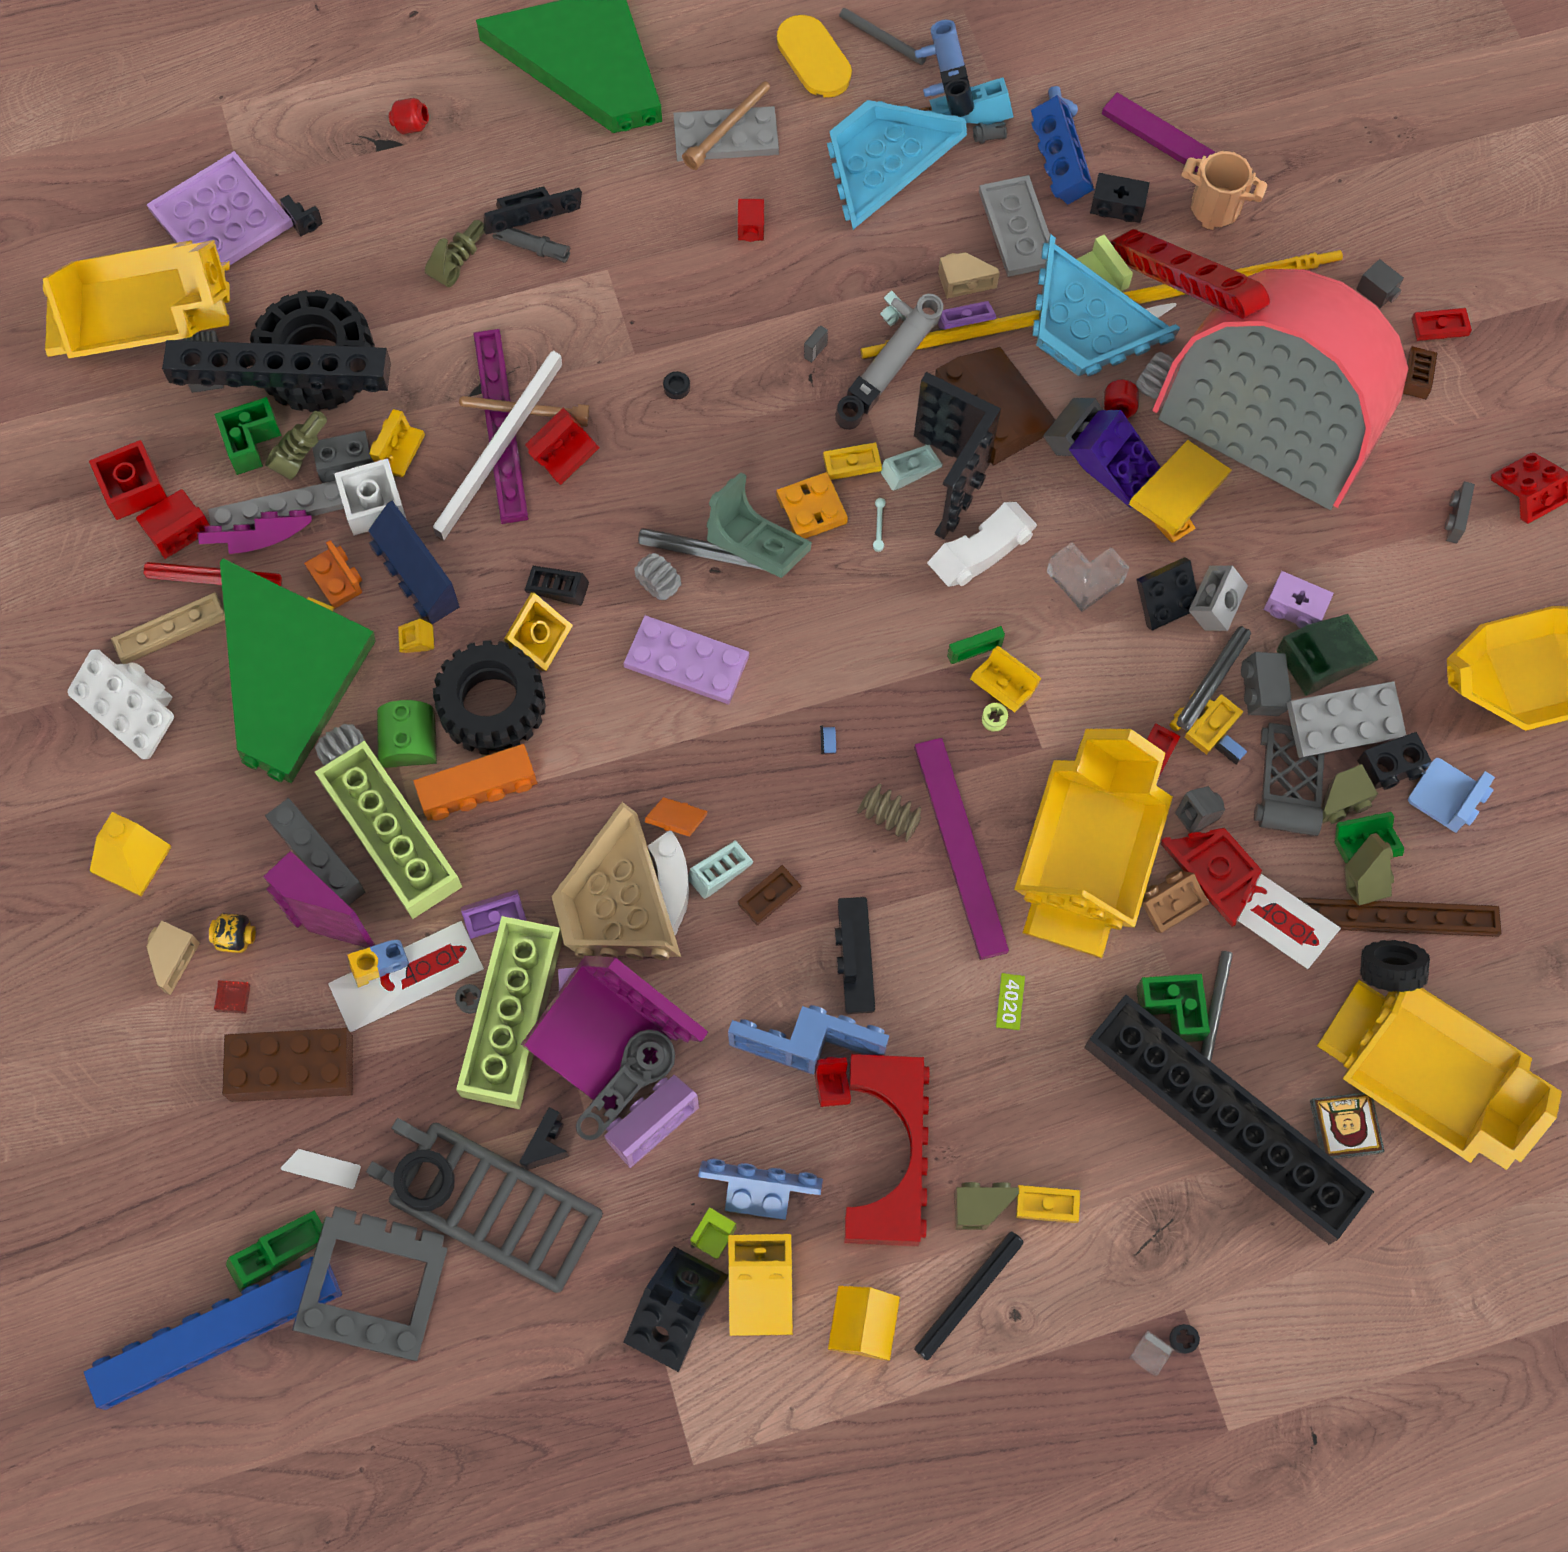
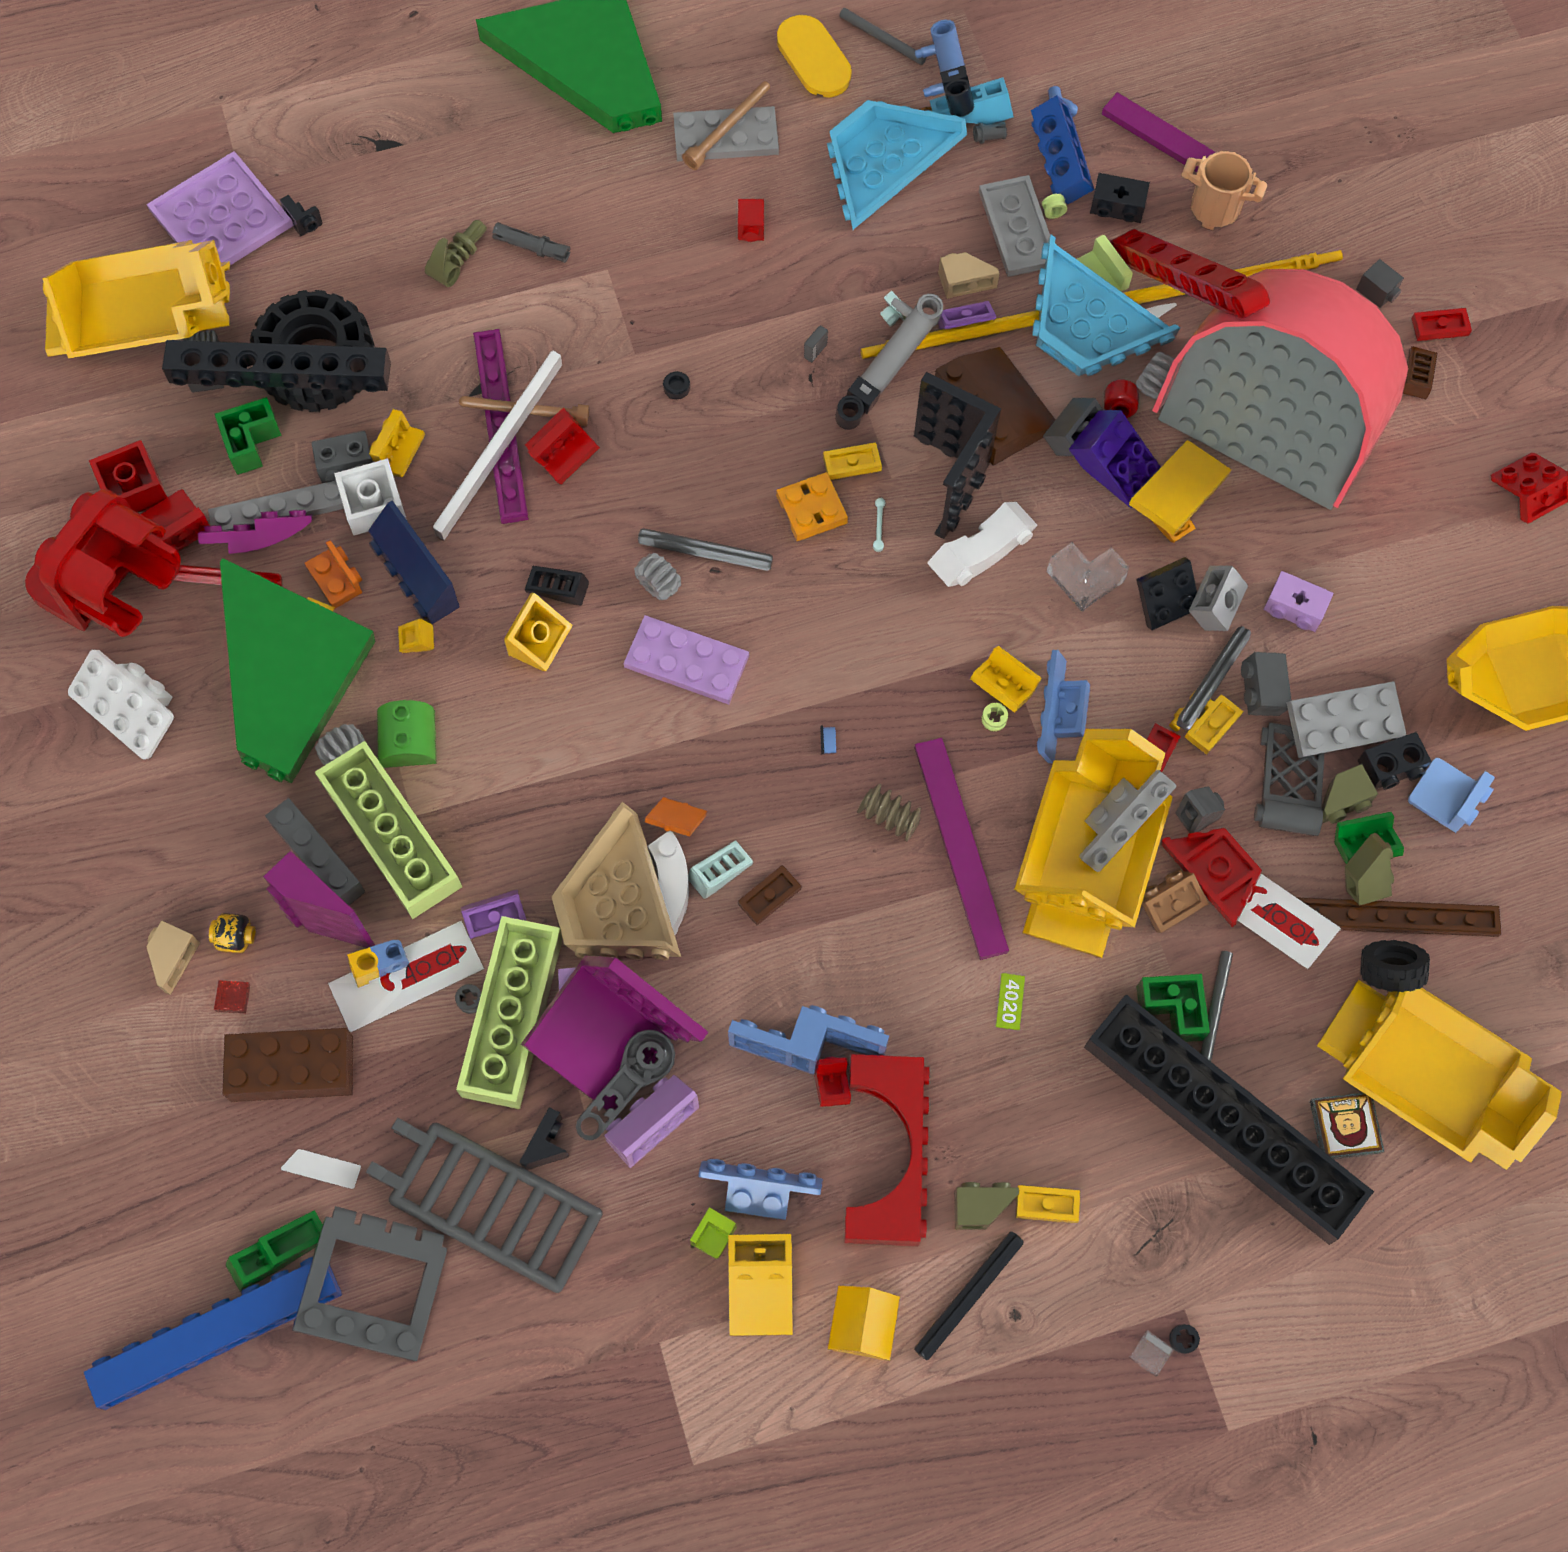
(92, 557): none -> red piece
(127, 854): yellow slope -> none
(168, 628): tan tile -> none
(295, 444): olive piece -> none
(407, 1163): black tyre -> none
(408, 115): red head -> none
(475, 782): orange brick -> none
(484, 664): black tyre -> none
(530, 207): black bracket -> none
(674, 1306): black bracket -> none
(746, 534): sand green bracket -> none
(855, 956): black bracket -> none
(909, 466): light aqua slope -> none
(975, 645): green tile -> none
(1054, 206): none -> yellowish green bush
(1064, 707): none -> medium blue bracket
(1122, 815): none -> light grey bracket
(1231, 749): medium blue piece -> none
(1325, 652): clear green slope -> none
(1461, 504): dark grey plate -> none

